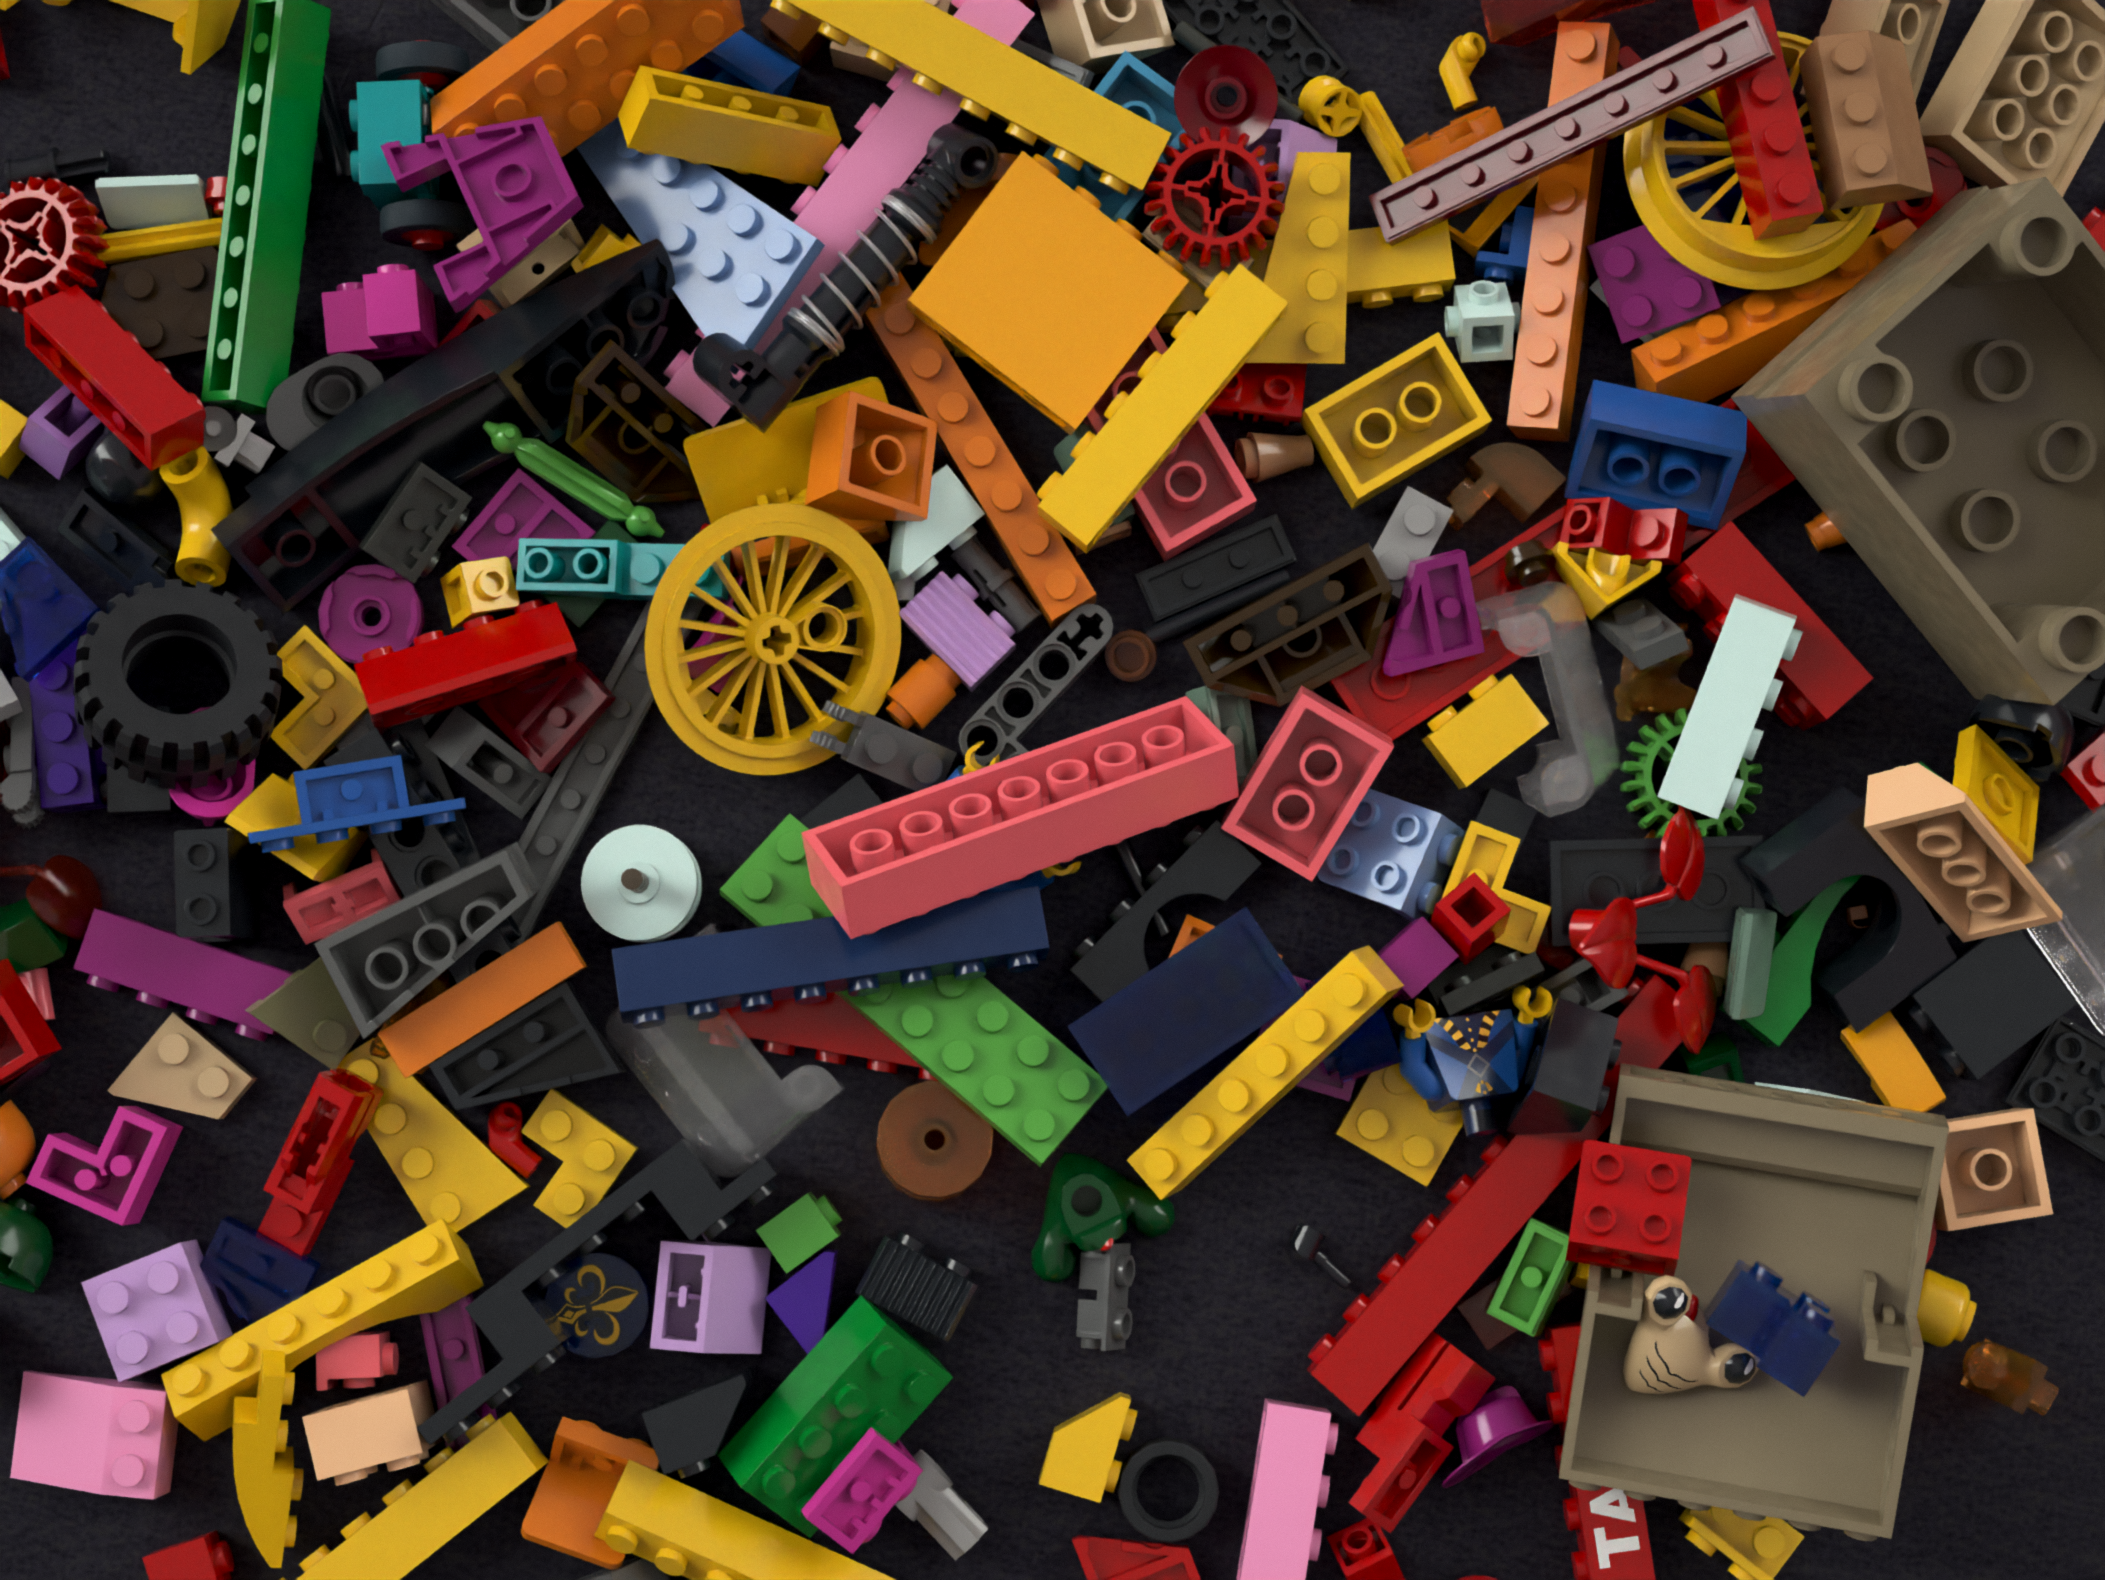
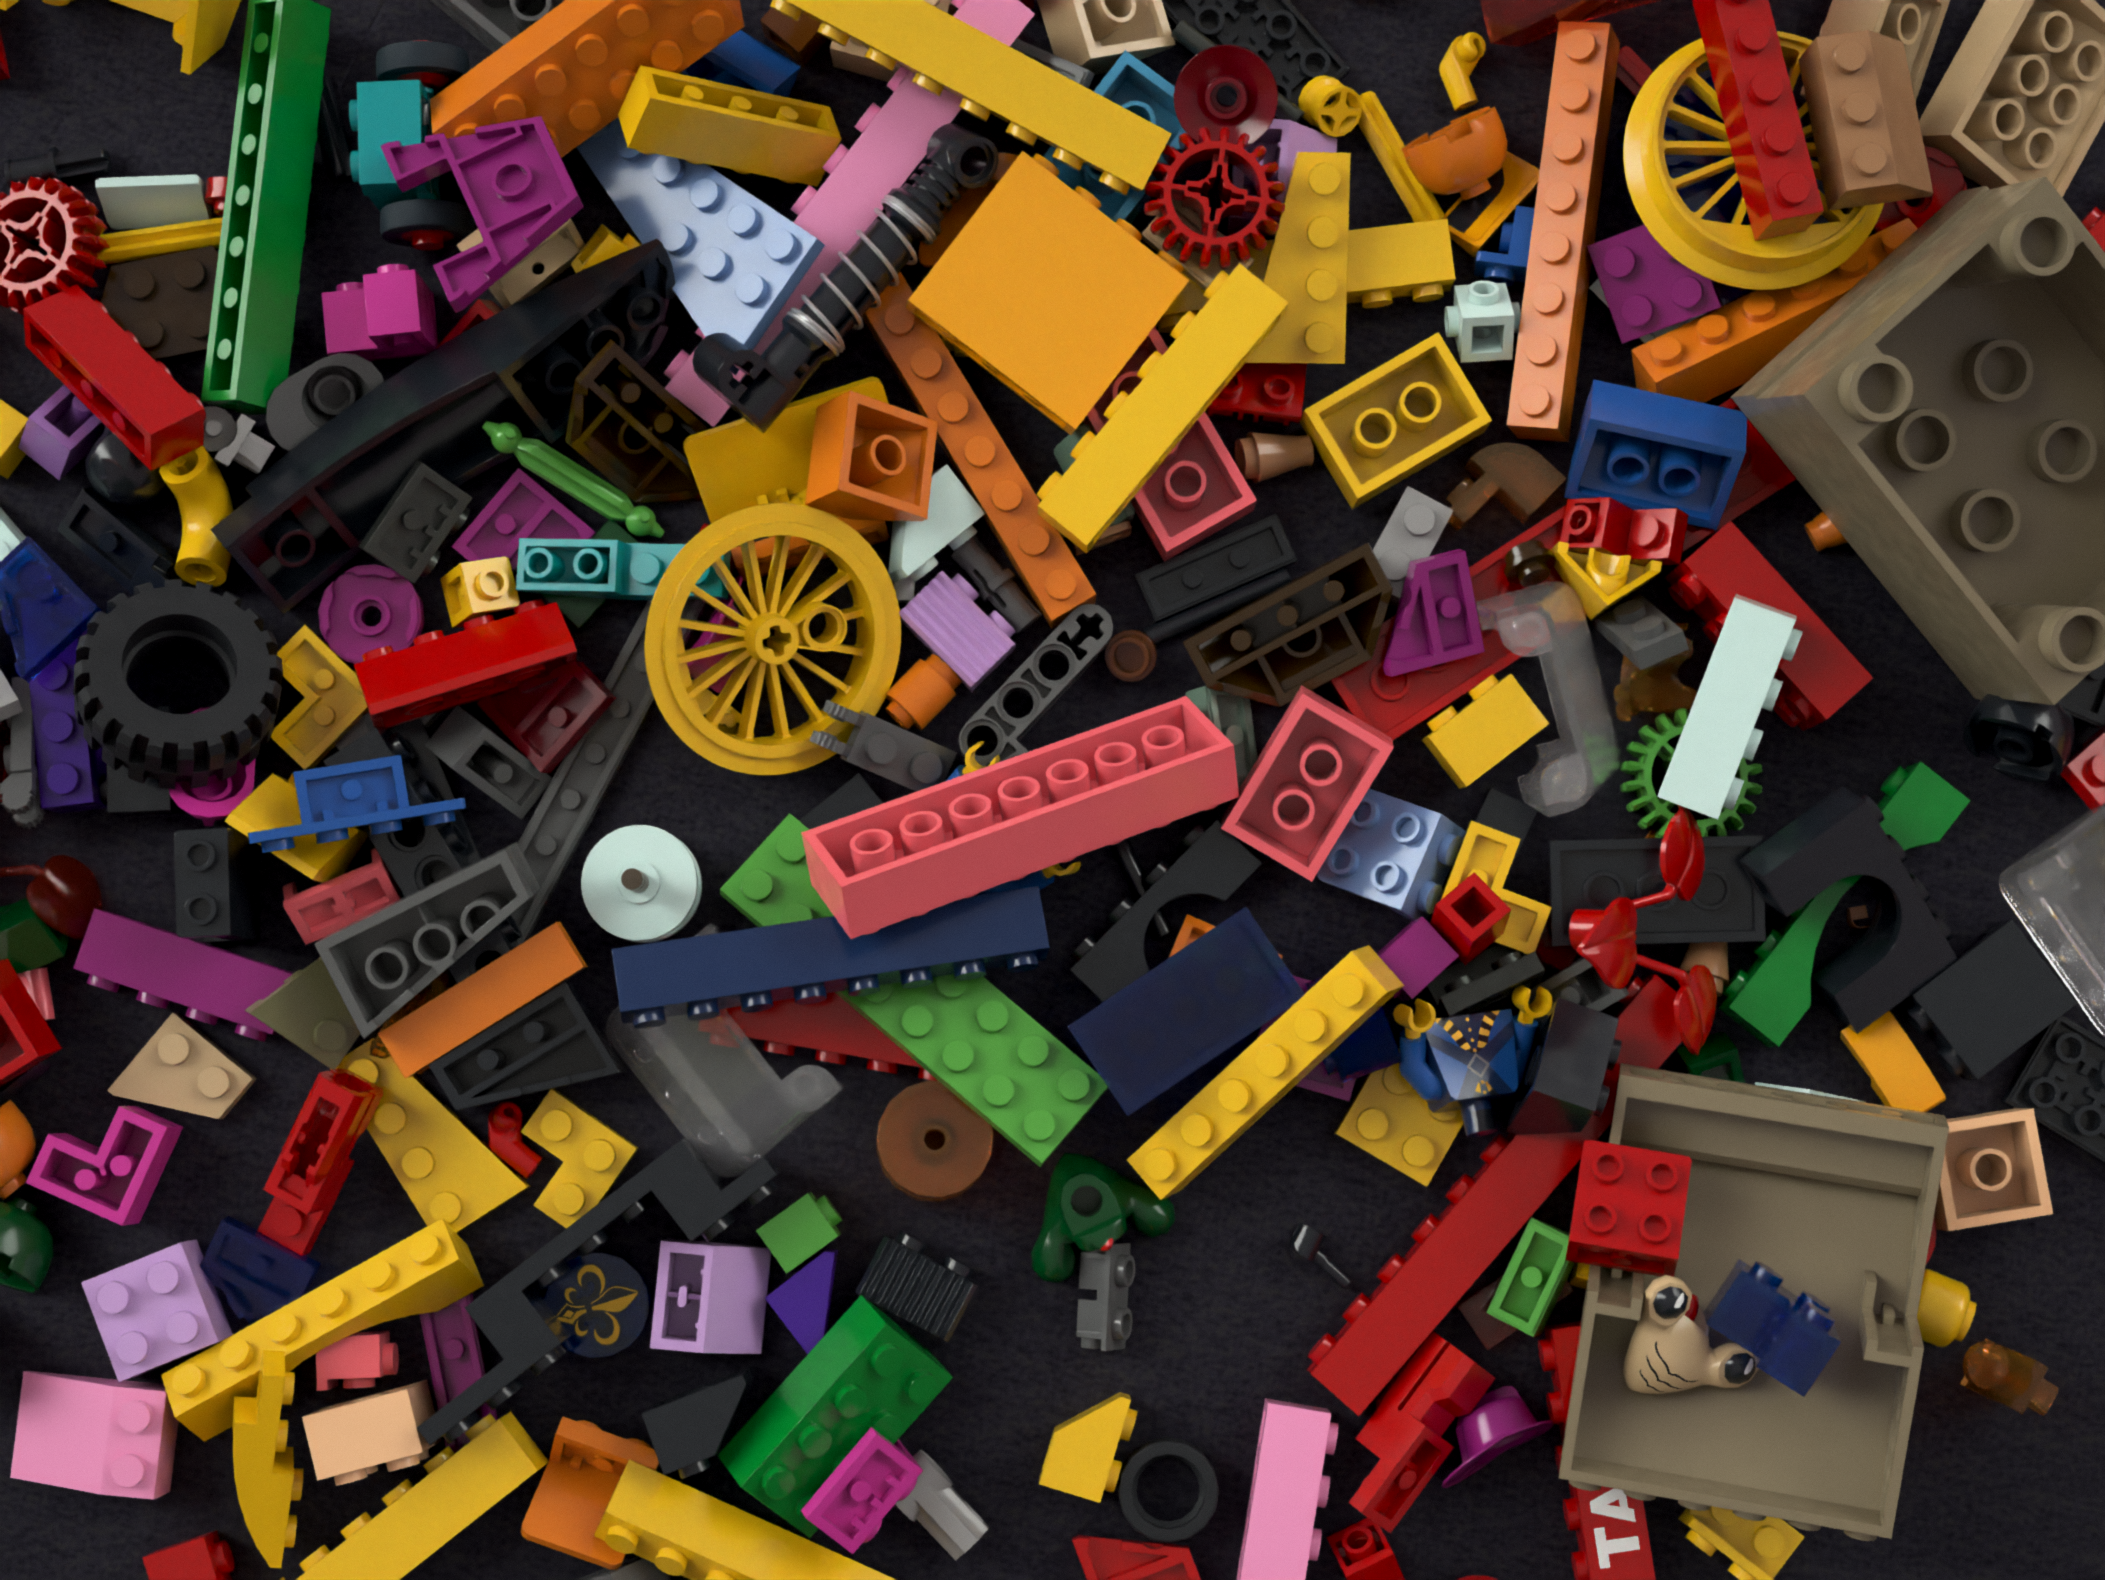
(1573, 126): tile -> none
(1749, 962): sand green slope -> none
(1953, 855): light nougat slope -> none
(1998, 790): yellow plate -> none

